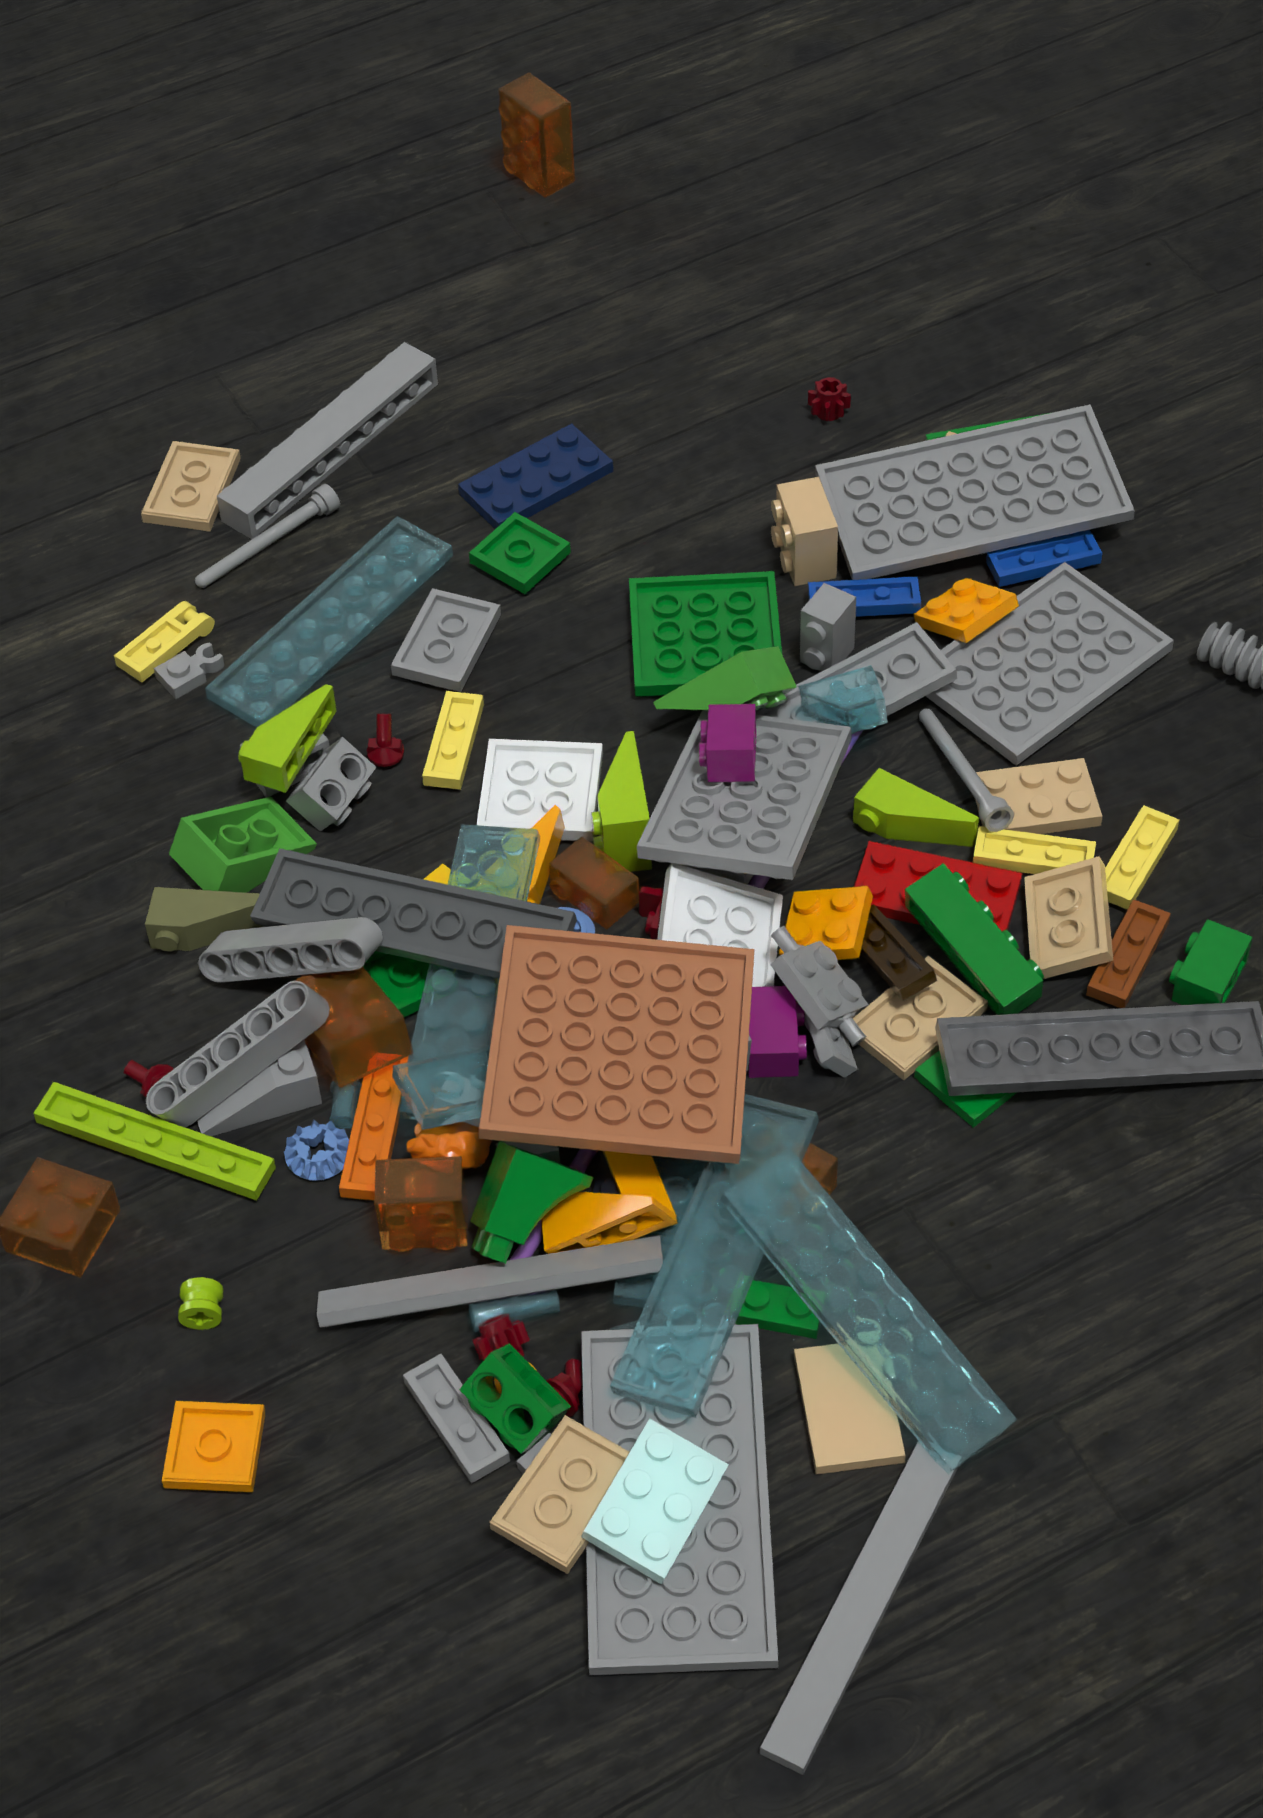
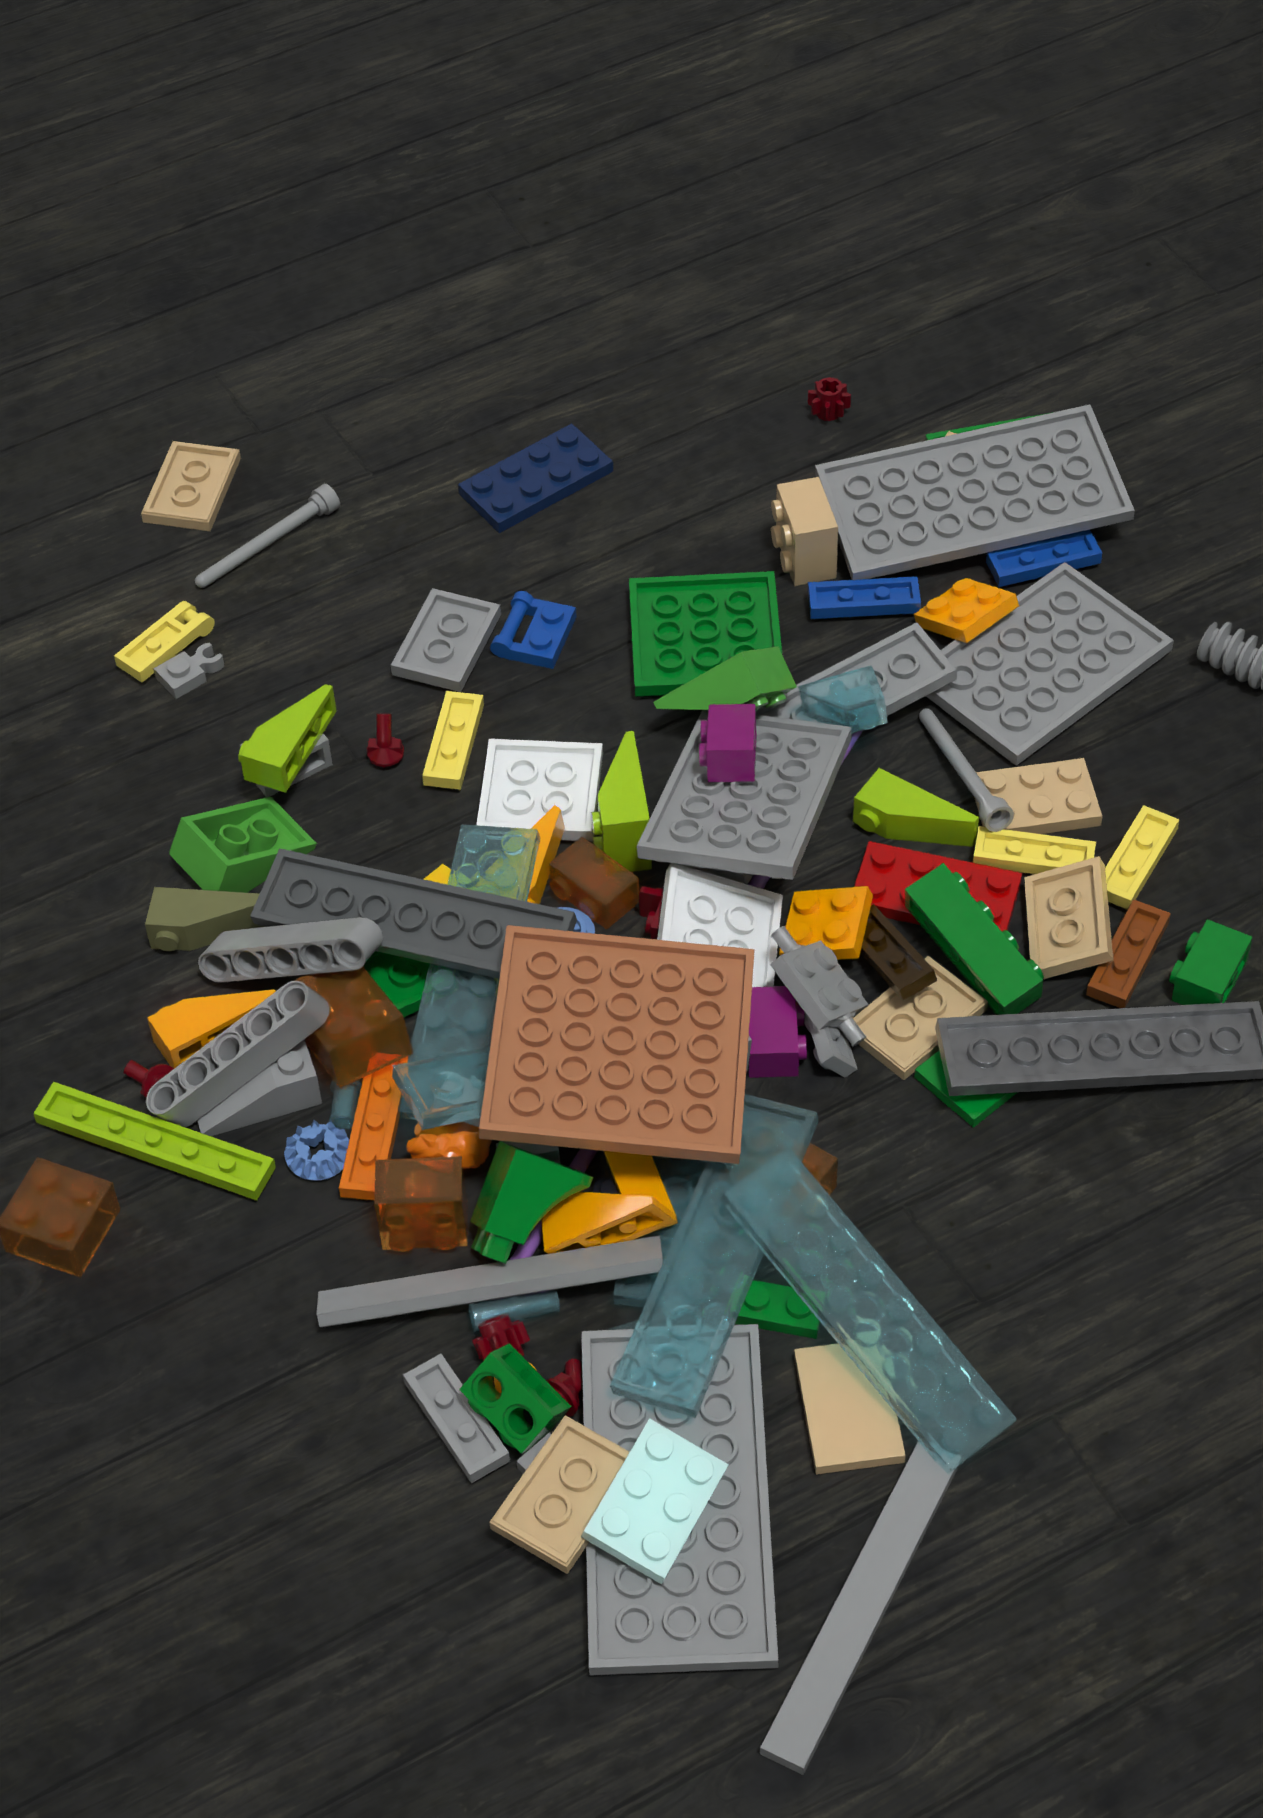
(194, 1022): none -> light orange slope
(200, 1303): lime wheel -> none
(213, 1446): light orange plate -> none
(327, 440): light grey brick -> none
(327, 780): light grey brick -> none
(329, 622): clear light blue plate -> none
(519, 552): green plate -> none
(537, 134): clear orange brick -> none
(545, 633): none -> blue plate
(827, 628): light grey brick -> none

